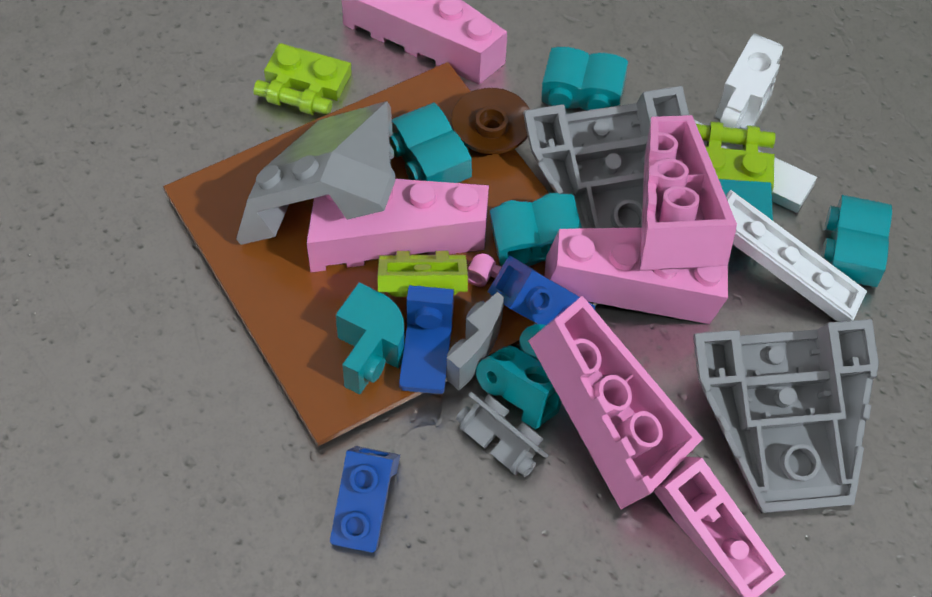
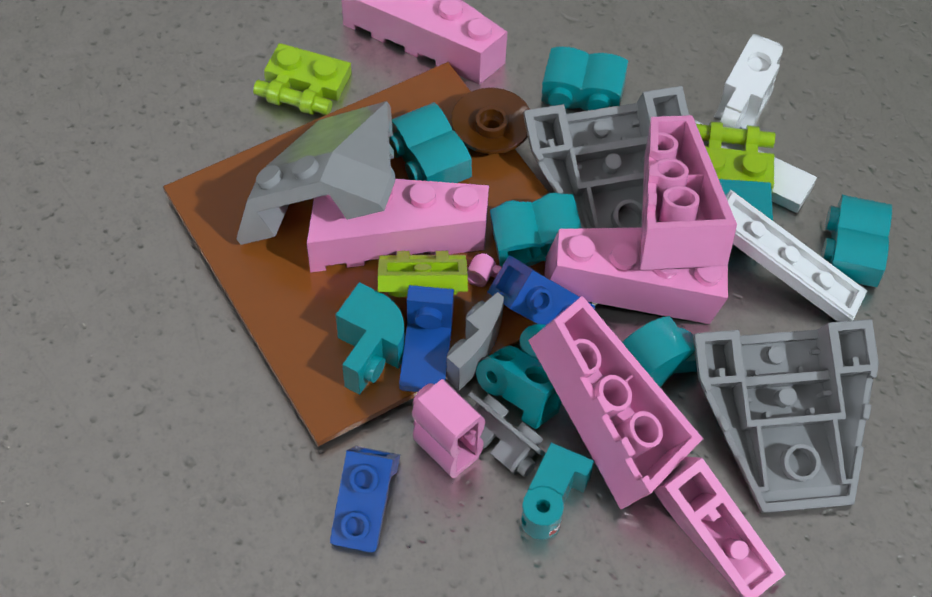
(447, 427): none -> bright pink brick
(550, 488): none -> teal leg
(663, 349): none -> teal brick

